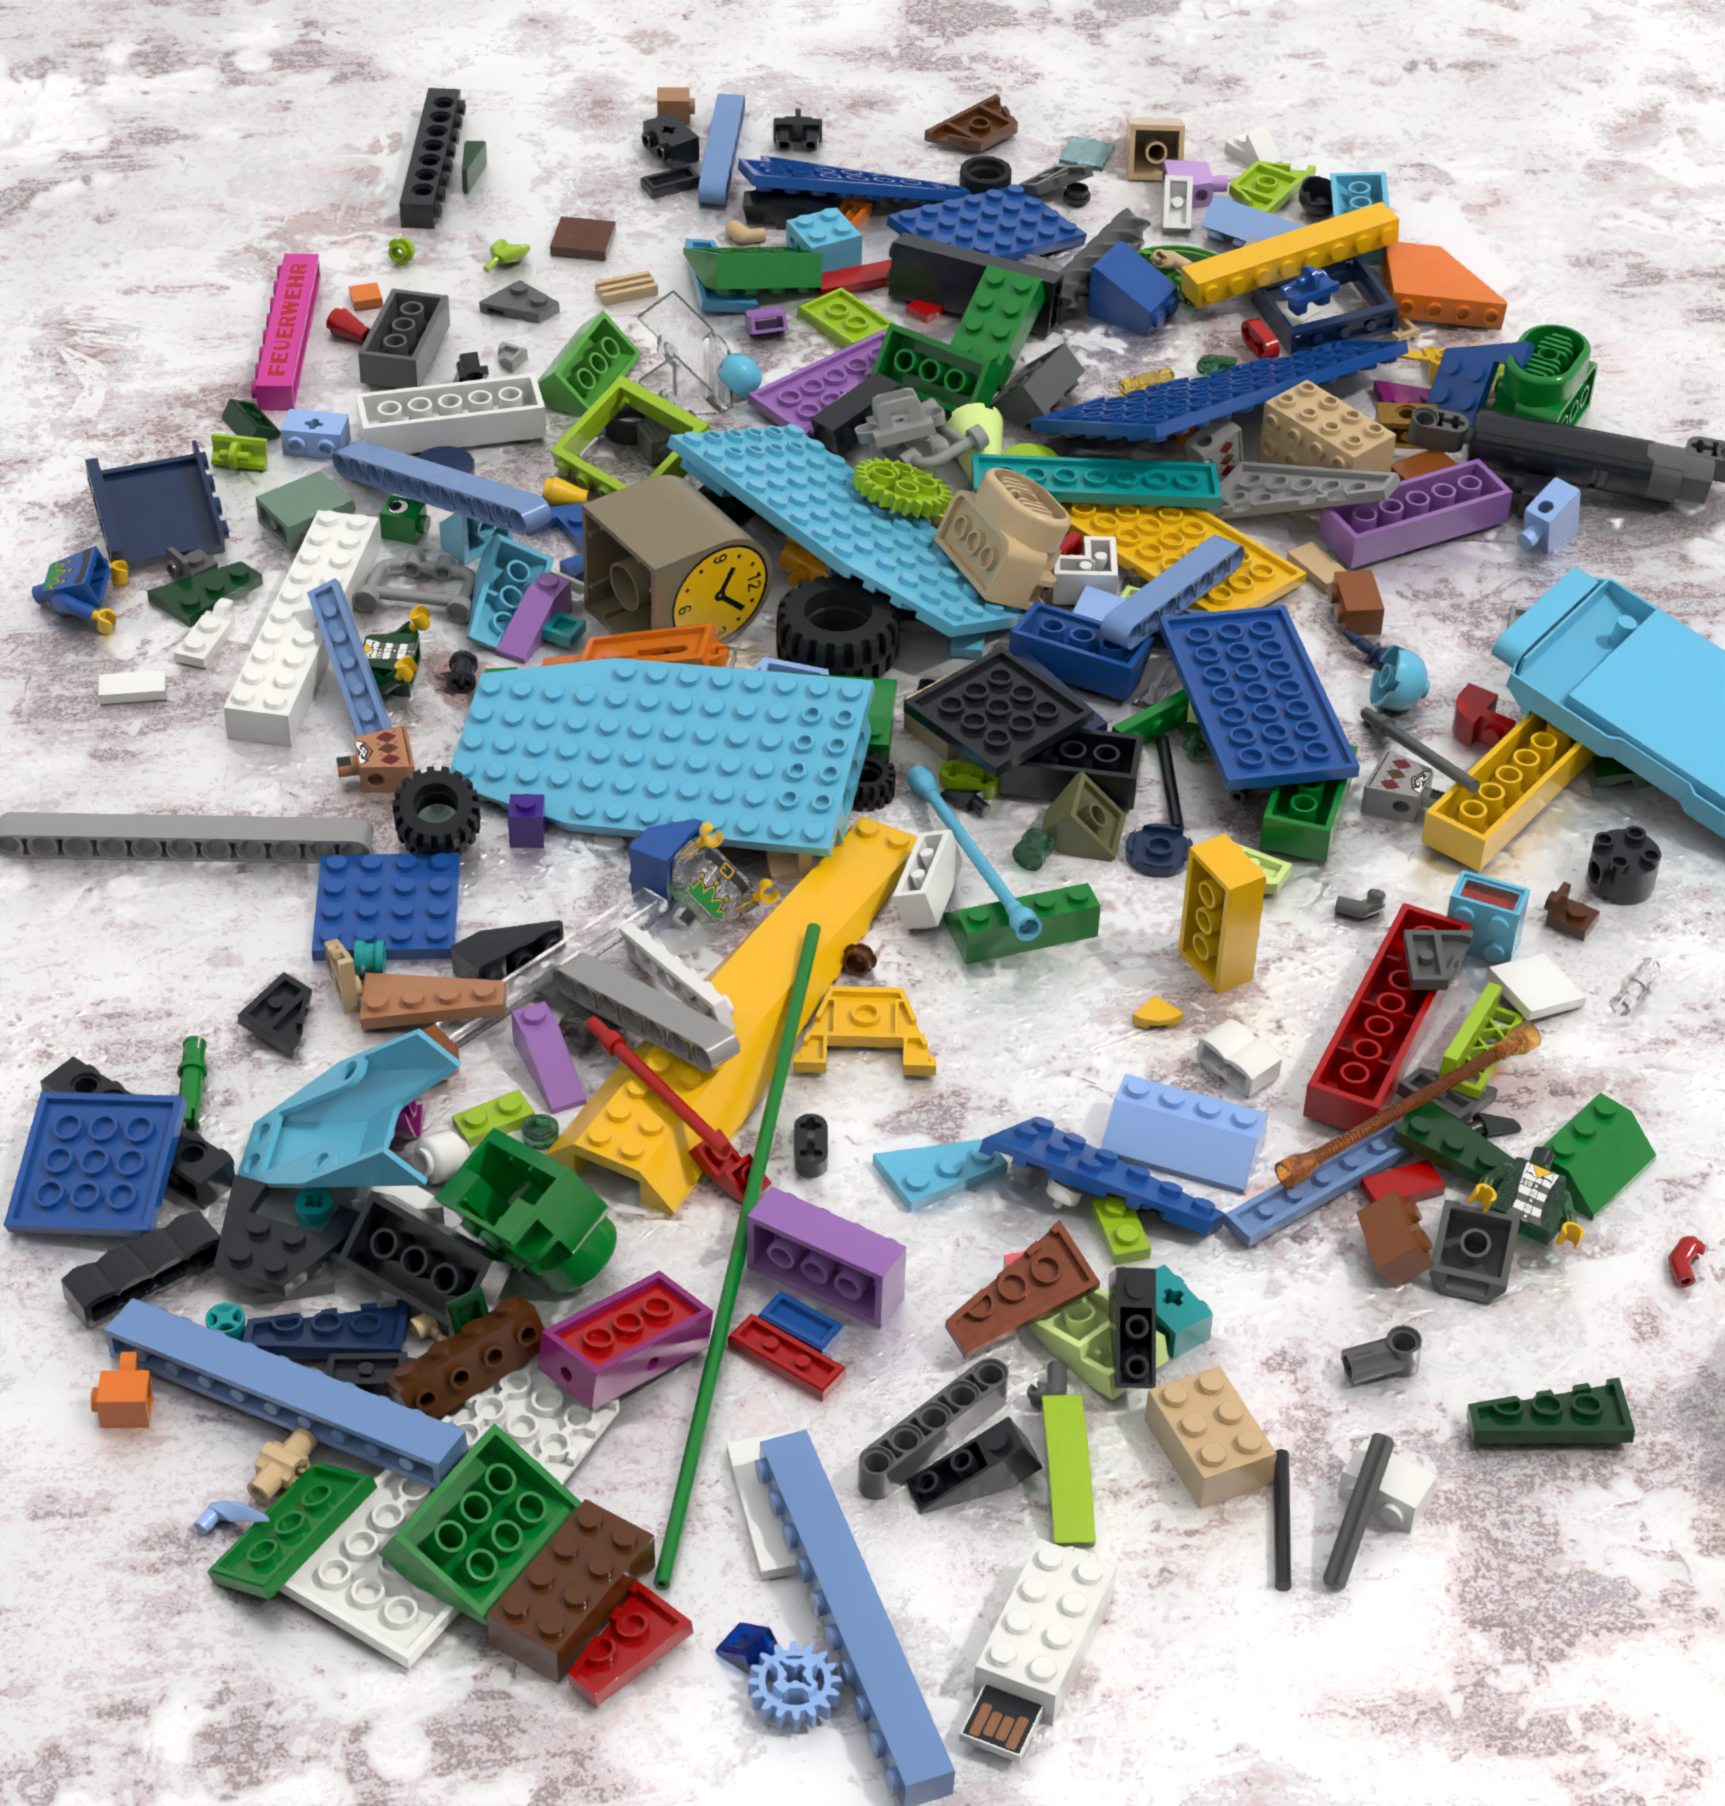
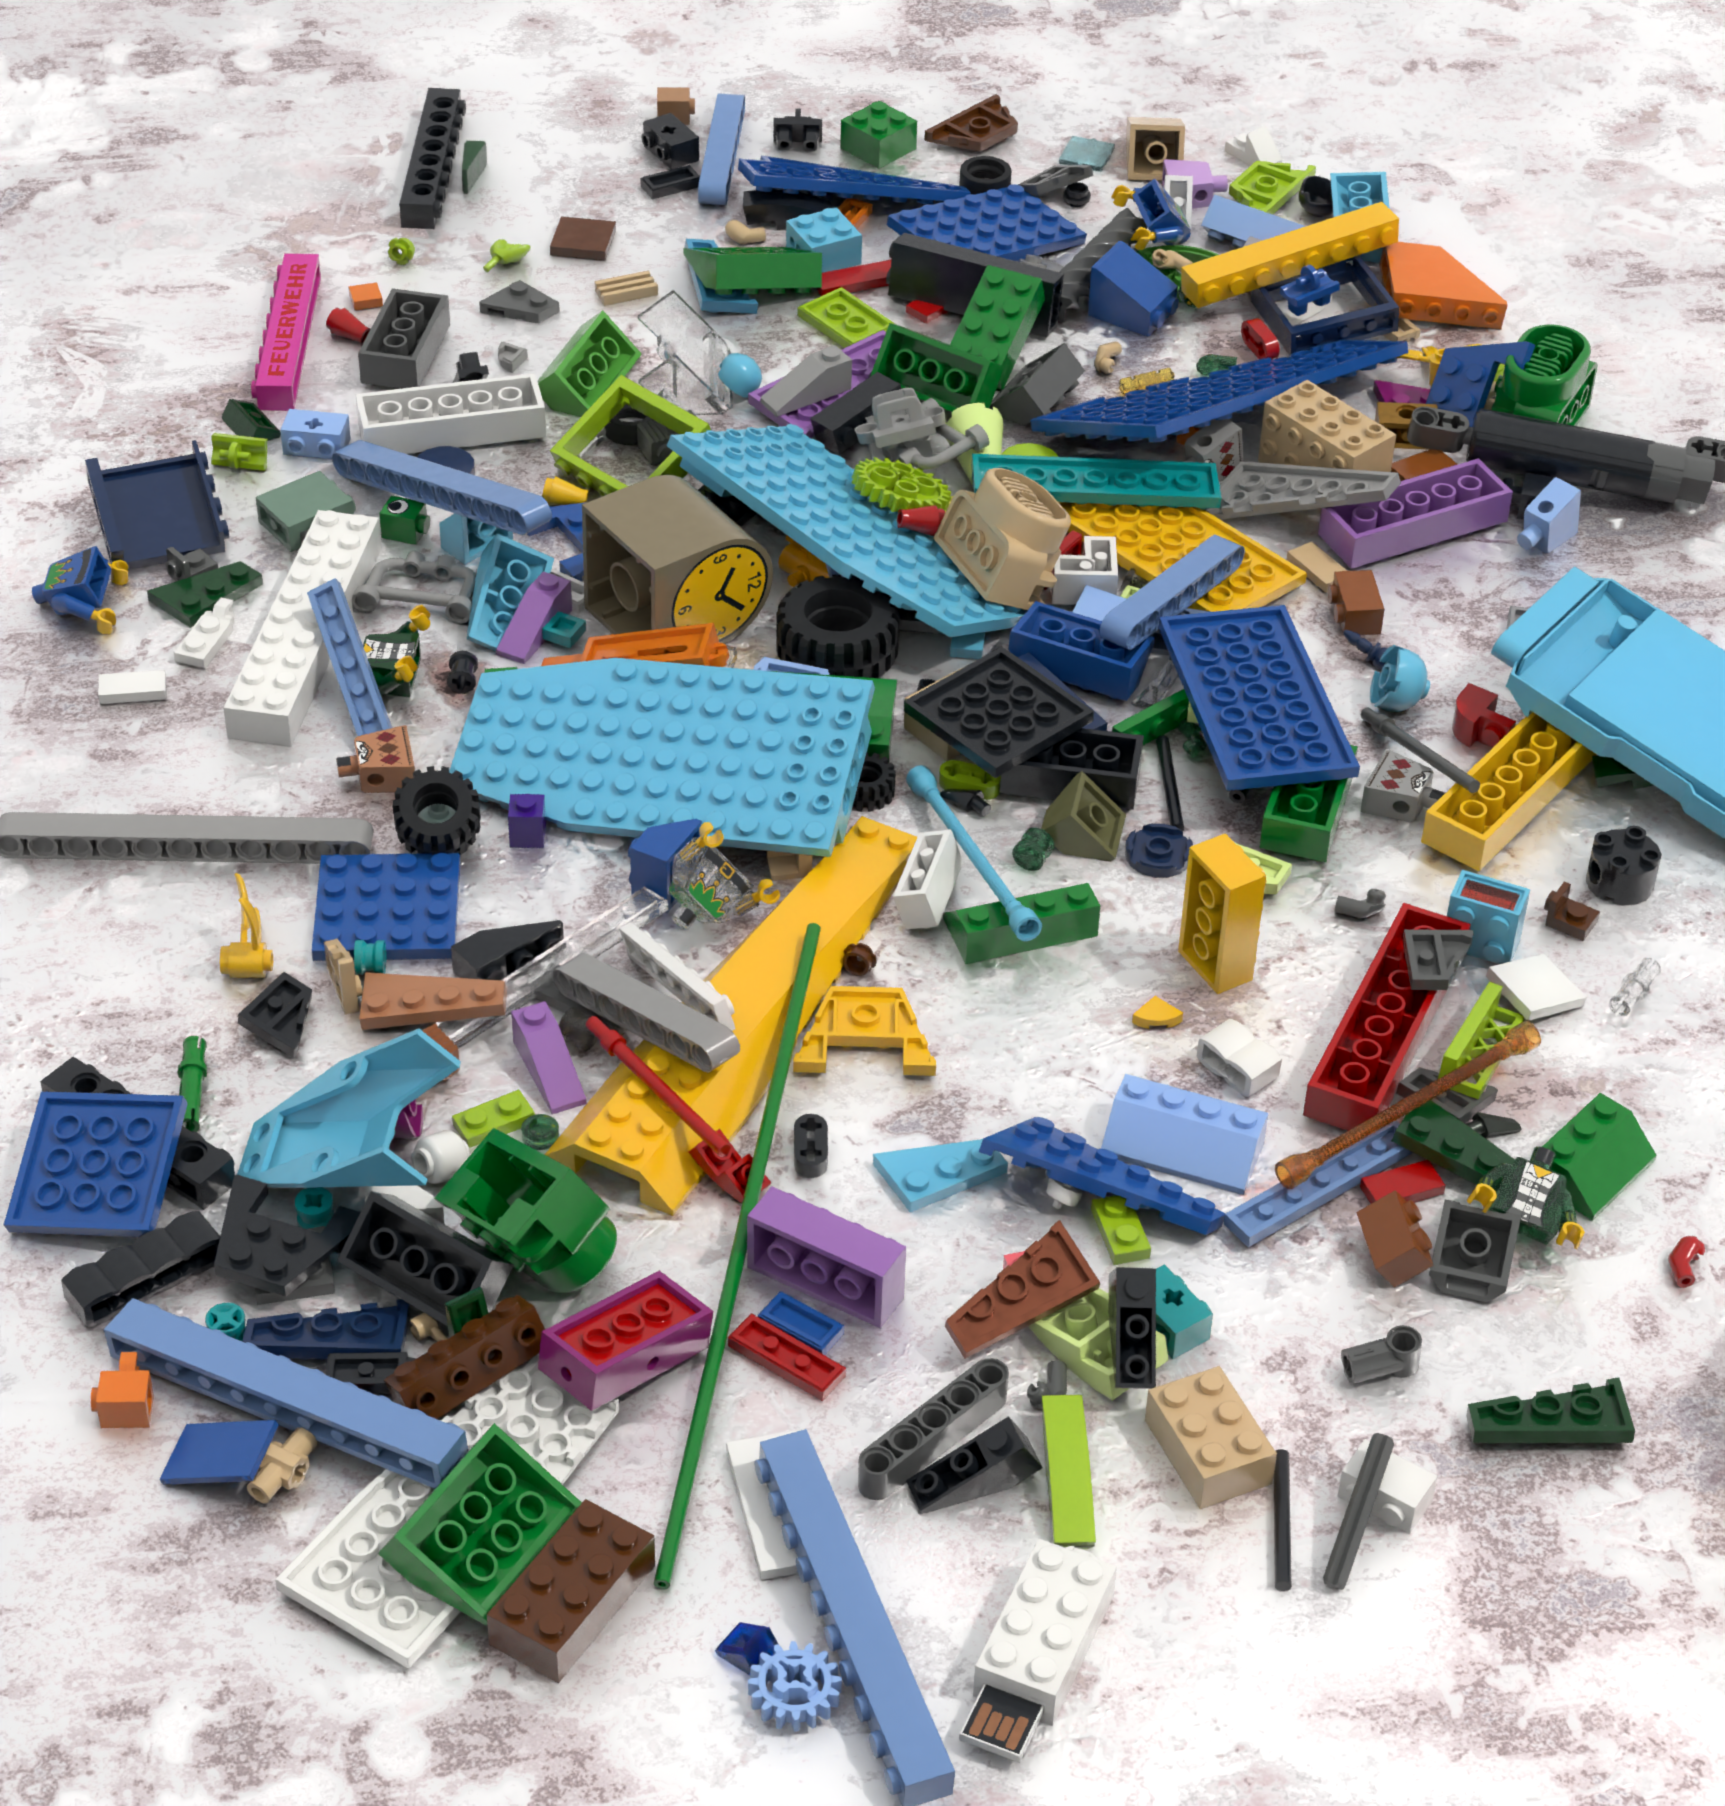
(219, 1452): none -> blue piece
(227, 1511): light blue bar -> none
(247, 958): none -> yellow plant
(296, 1529): green tile -> none
(630, 1644): red wing -> none
(765, 326): medium lavender piece -> none
(811, 381): none -> light grey slope
(878, 134): none -> green brick
(921, 519): none -> red cone
(1104, 352): none -> tan arm
(1159, 212): none -> blue torso

